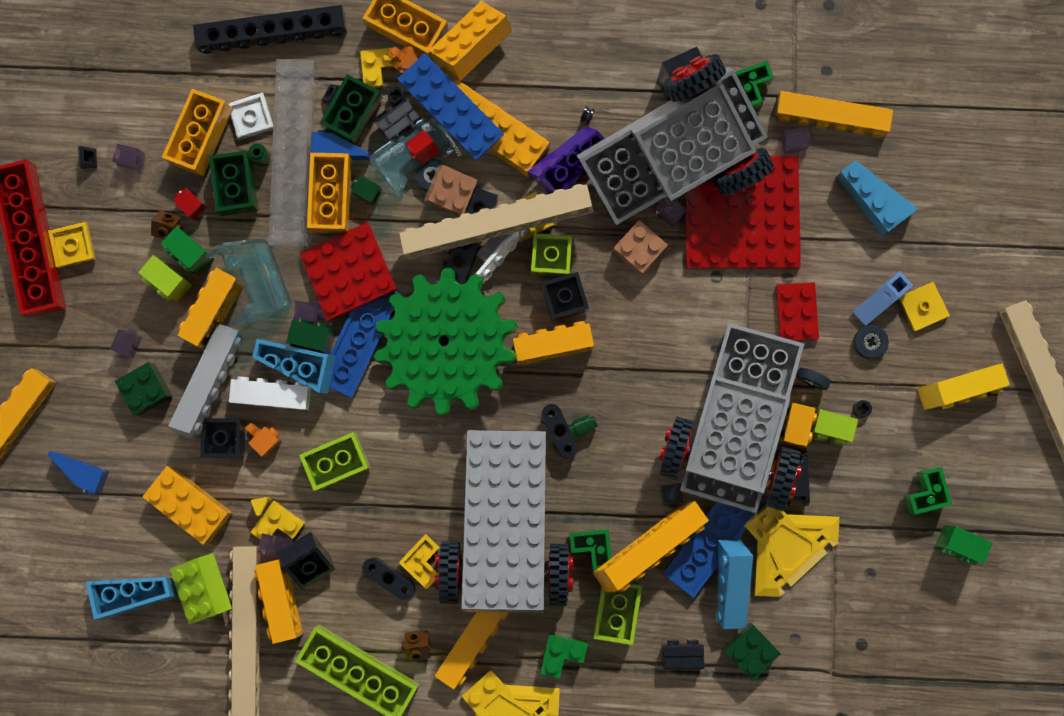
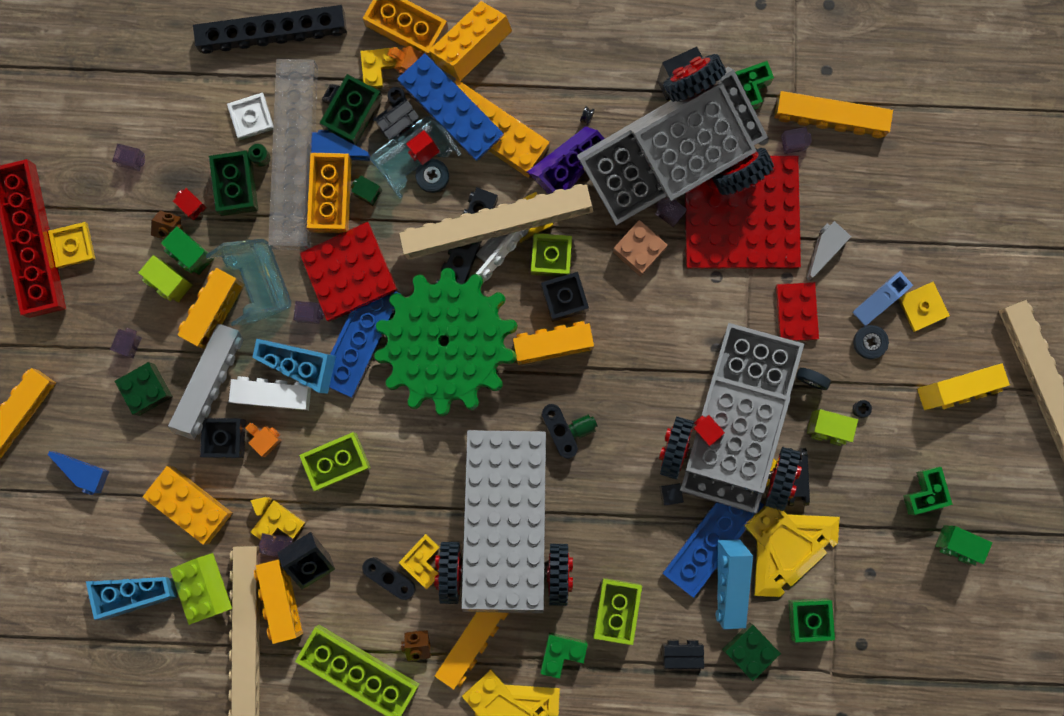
(87, 157): black slope -> none
(197, 132): light orange brick -> none
(310, 336): dark green brick -> none
(450, 190): nougat brick -> none
(594, 541): green brick -> none
(650, 547): light orange brick -> none
(708, 430): none -> red brick
(798, 425): light orange brick -> none
(811, 620): none -> green brick
(827, 245): none -> light grey slope
(875, 198): dark azure wedge -> none

